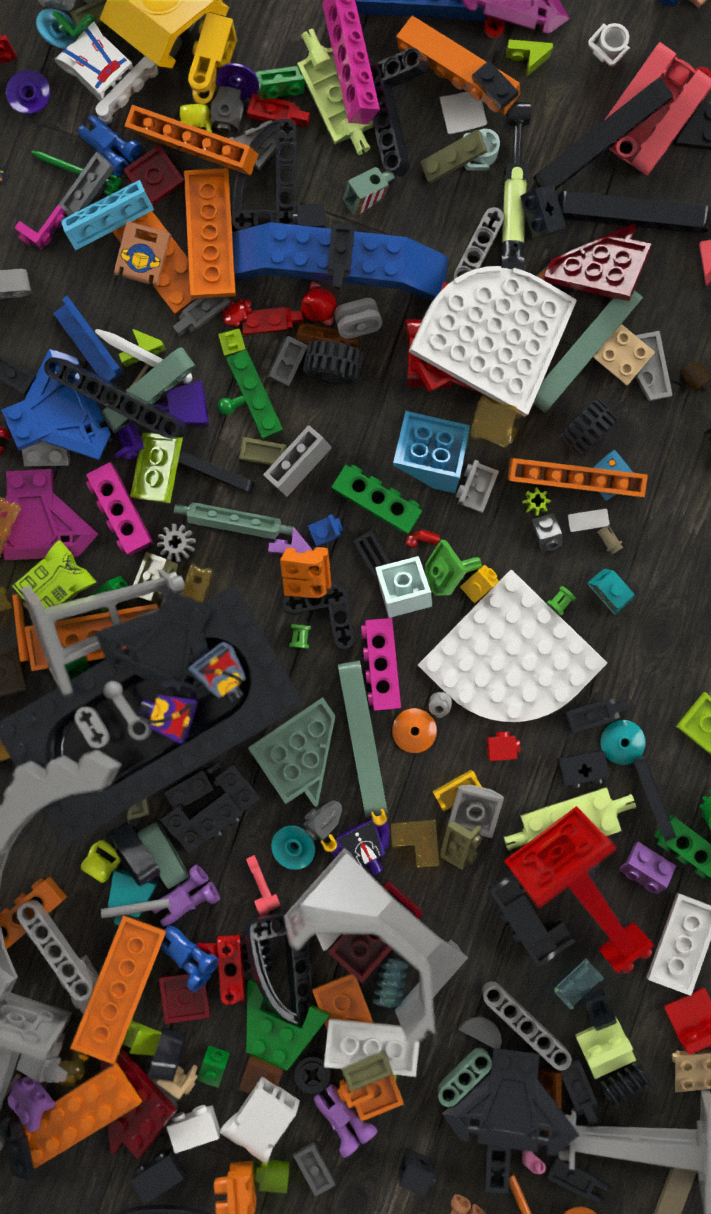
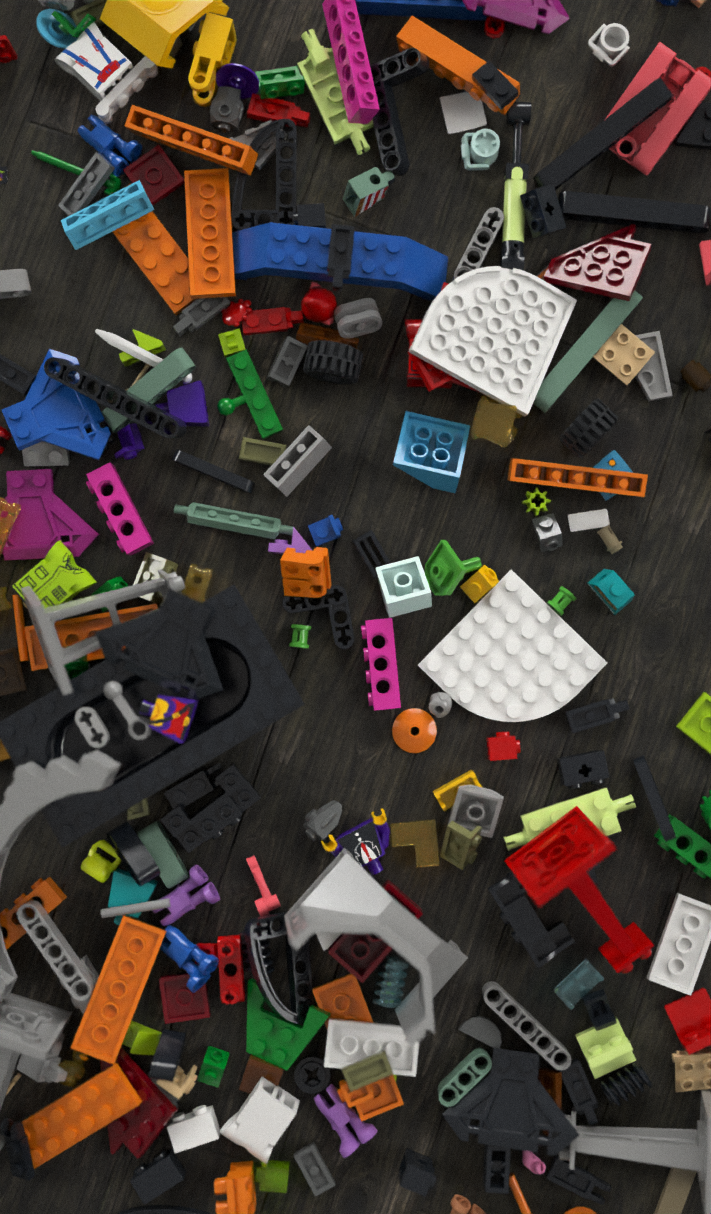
(23, 84): dark purple dish -> none
(29, 1101): medium lavender bracket -> none
(45, 235): dark pink bracket -> none
(87, 341): blue fence -> none
(142, 257): nougat container -> none
(156, 468): lime tile -> none
(182, 547): light grey gear -> none
(196, 115): neon yellow piece -> none
(220, 672): torso -> none
(287, 854): teal dish -> none
(298, 752): sand green wing -> none
(353, 474): green brick -> none
(362, 738): sand green beam -> none
(422, 535): red arm -> none
(454, 156): olive plate -> none
(477, 486): light grey bracket -> none
(533, 52): lime slope -> none
(612, 737): teal dish -> none
(648, 868): medium lavender bracket -> none

